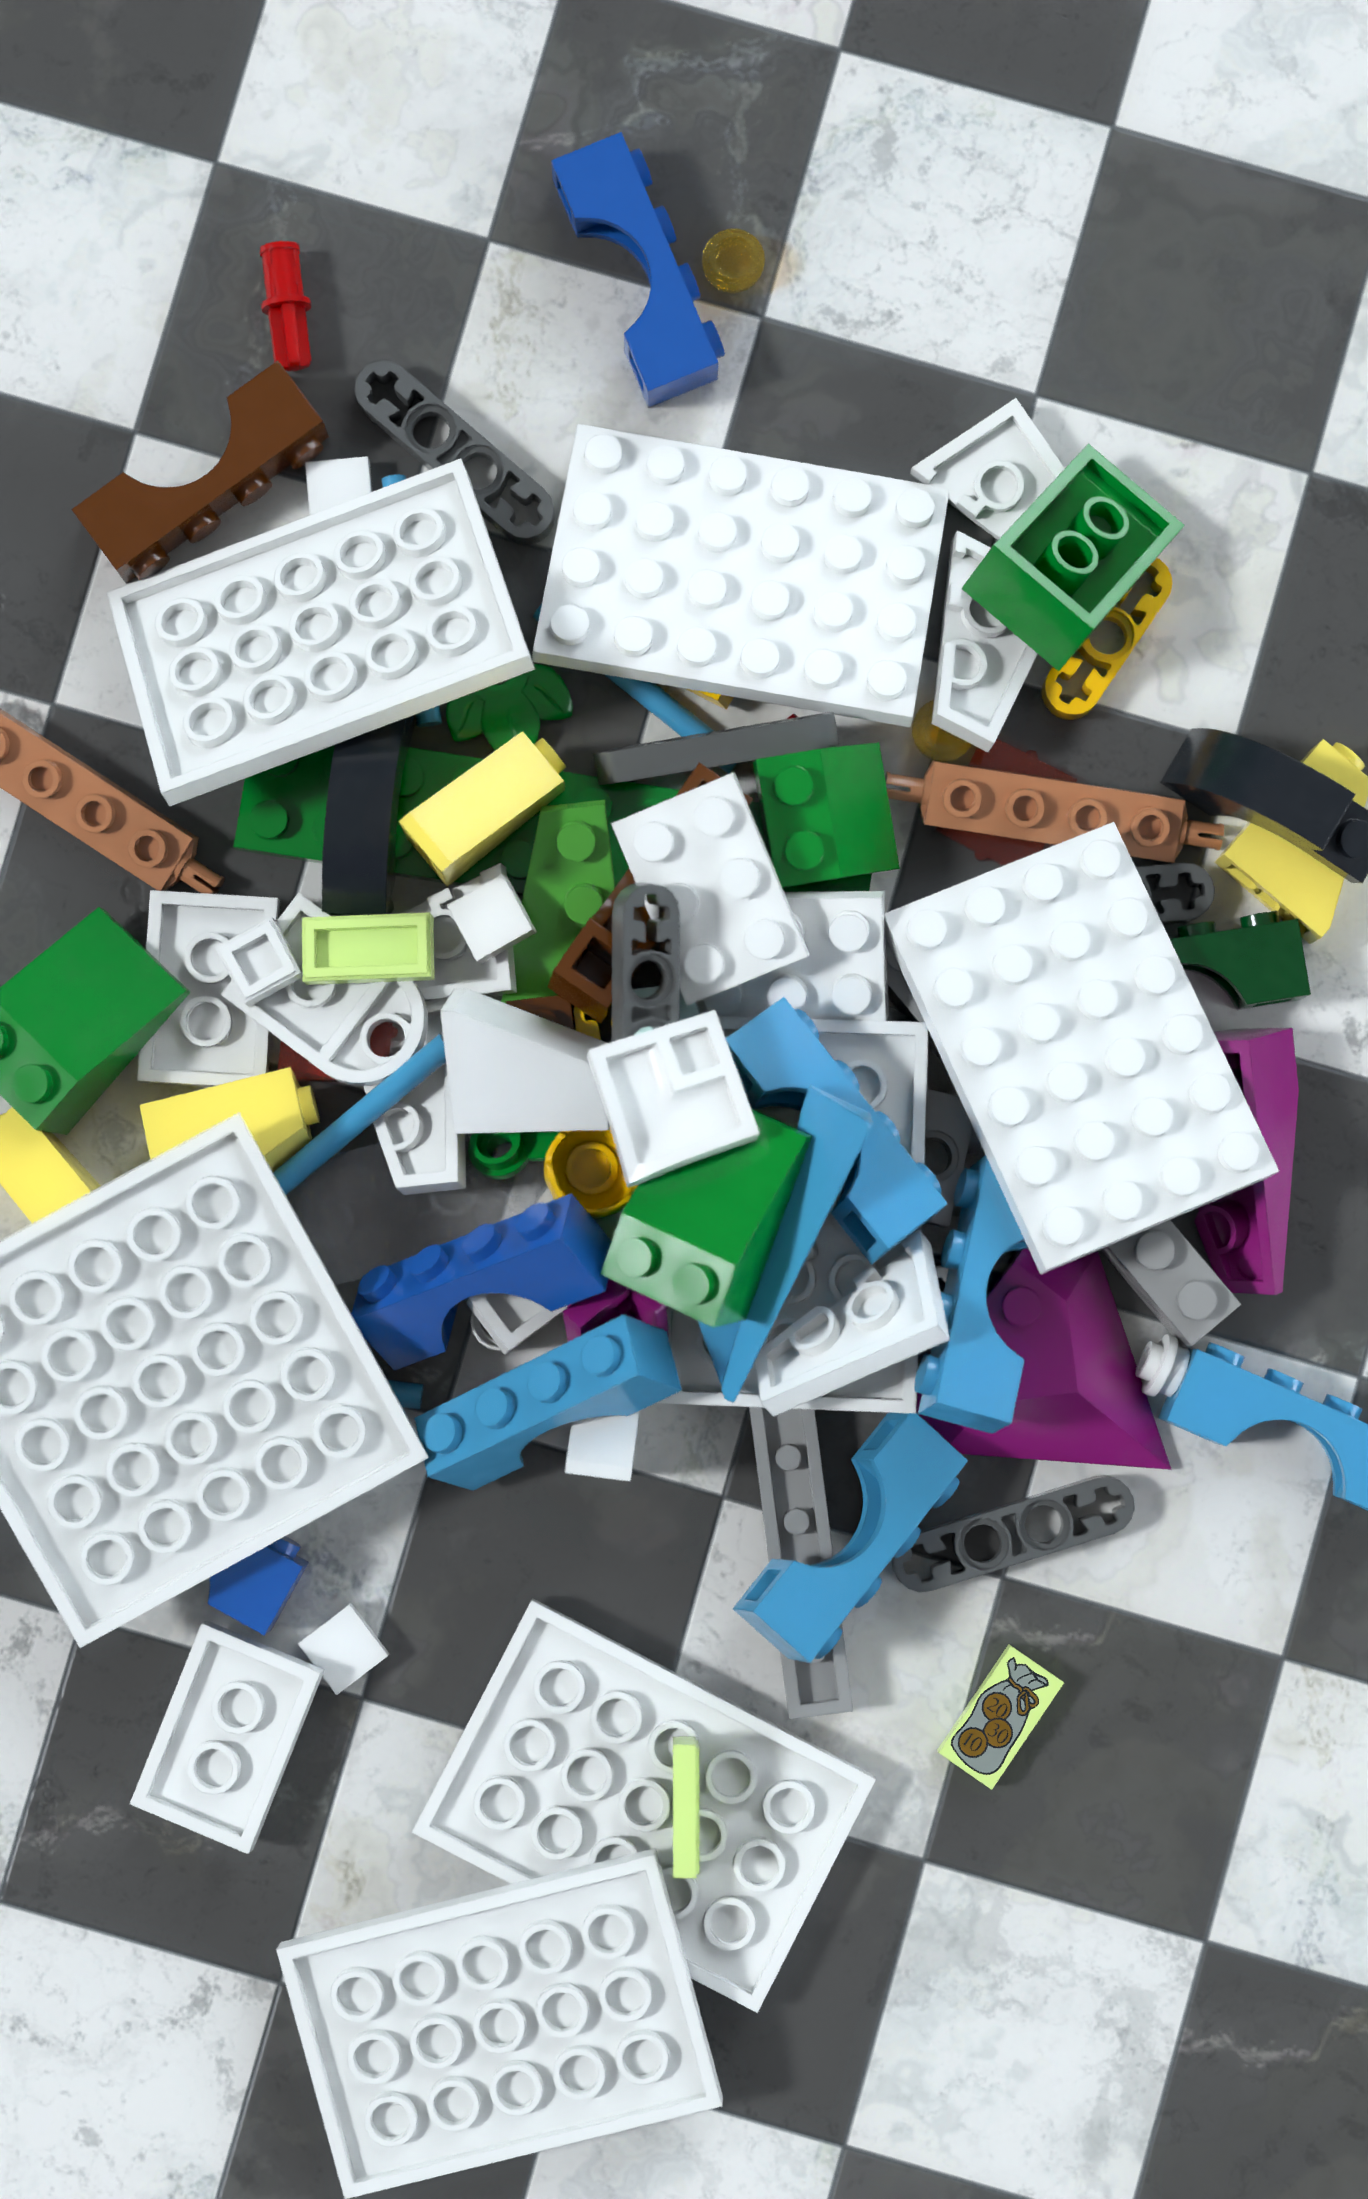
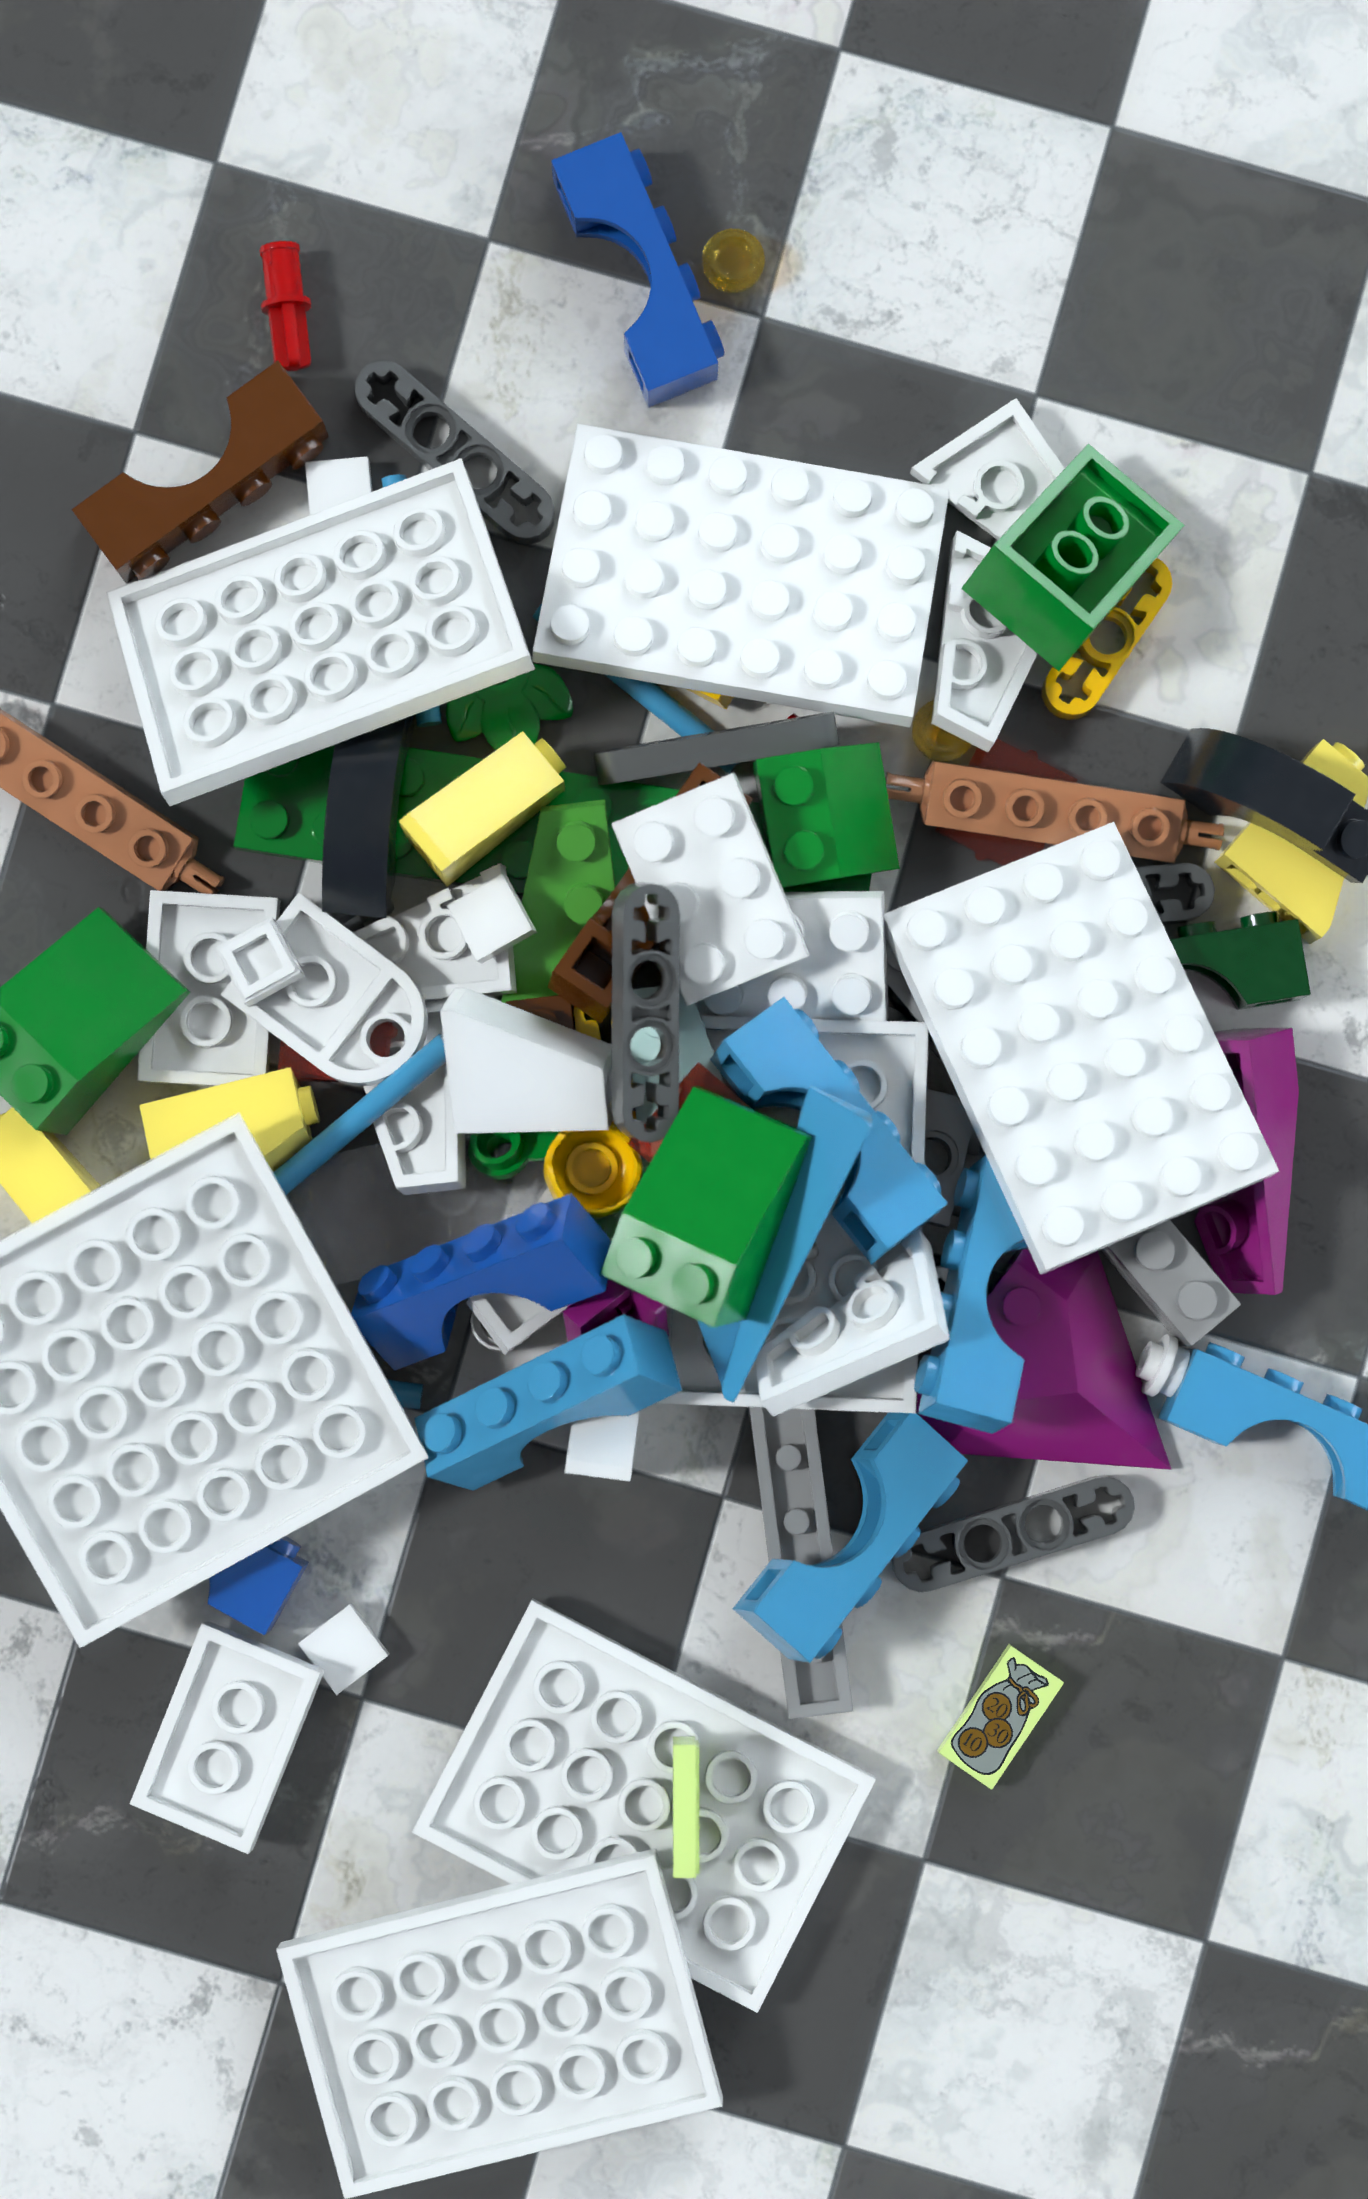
(368, 948): yellowish green tile -> none
(672, 1097): white plate -> none

